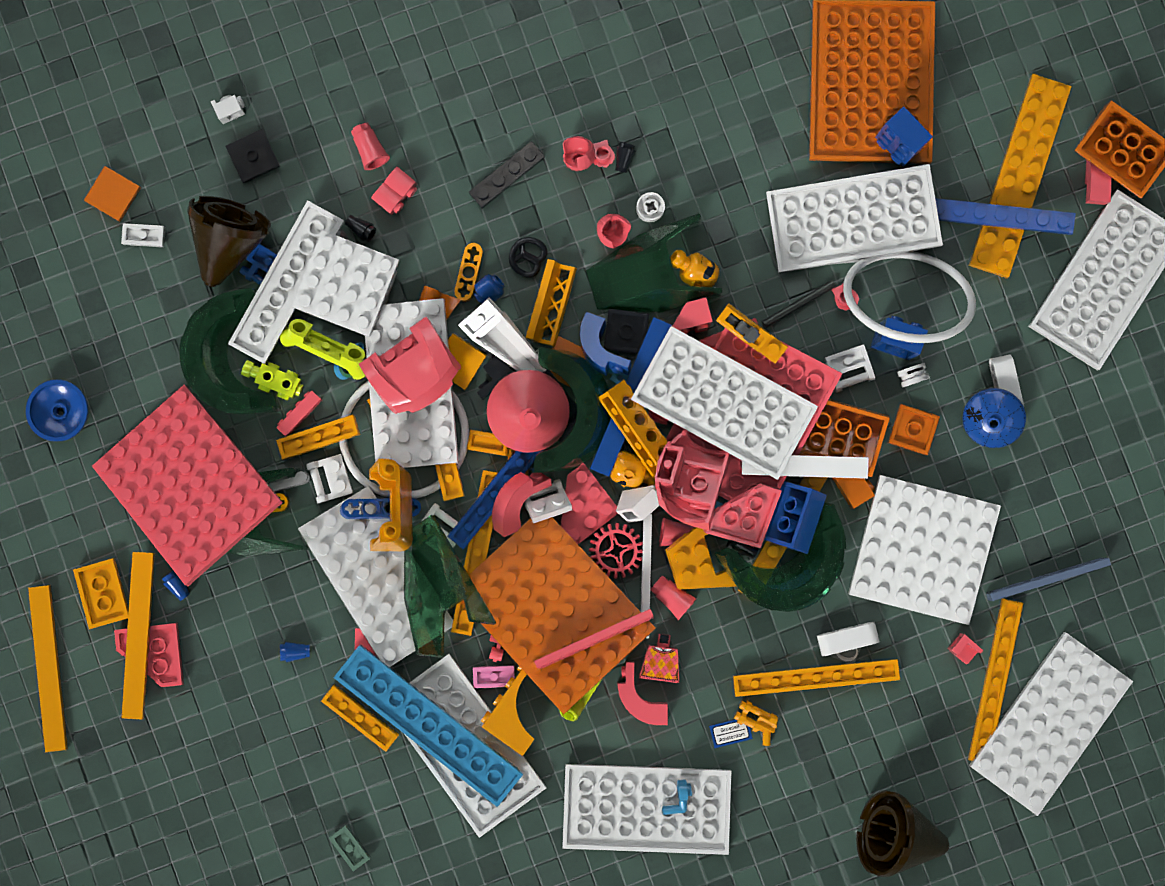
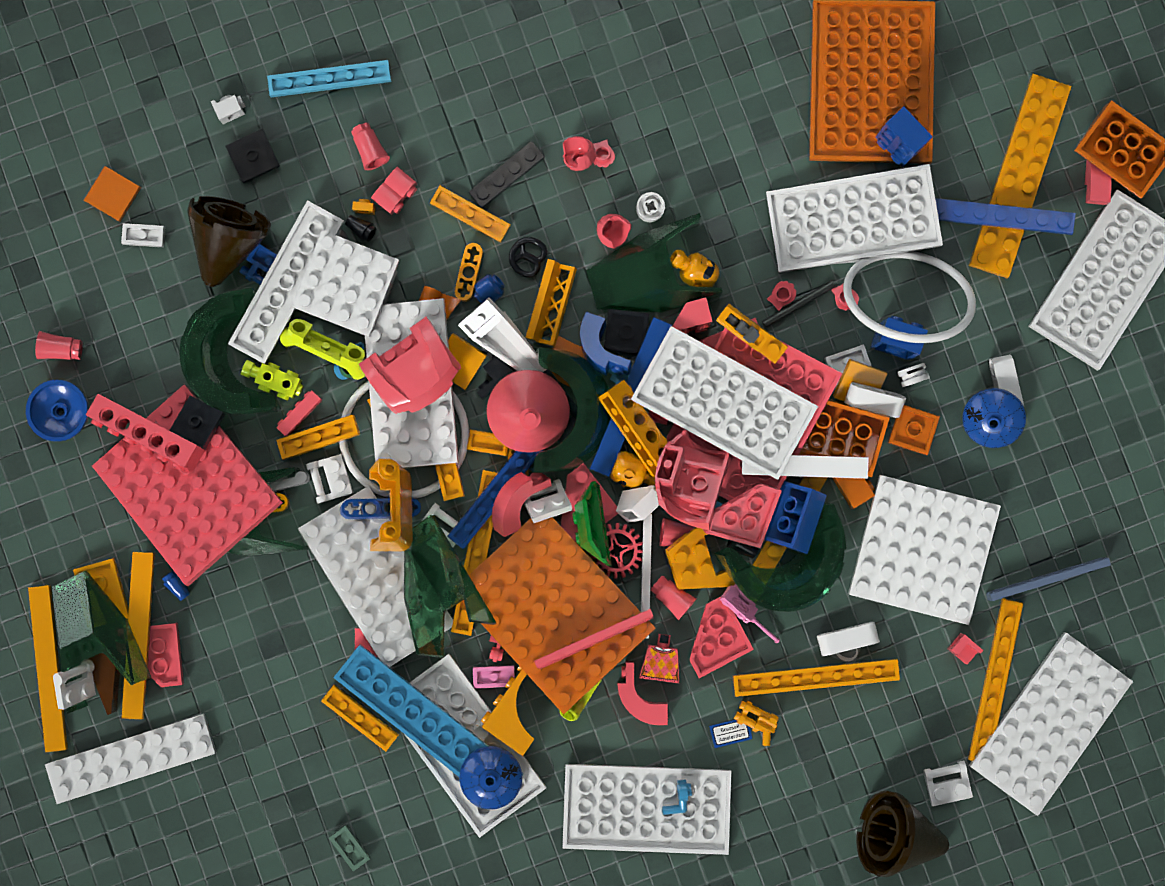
(57, 347): none -> coral plant
(76, 690): none -> white plate
(93, 625): none -> clear green windscreen
(103, 408): none -> coral brick
(106, 679): none -> reddish brown slope
(130, 758): none -> white plate
(197, 422): none -> black plate
(293, 651): blue cone -> none
(329, 78): none -> medium azure plate
(363, 206): none -> light orange plate
(470, 214): none -> light orange tile
(492, 763): none -> blue dish
(591, 524): none -> green wedge
(624, 156): black cone -> none
(718, 639): none -> coral plate
(743, 608): none -> bright pink piece
(782, 294): none -> coral animal
(861, 374): none -> light orange tile
(875, 400): none -> white beam
(948, 790): none -> white plate

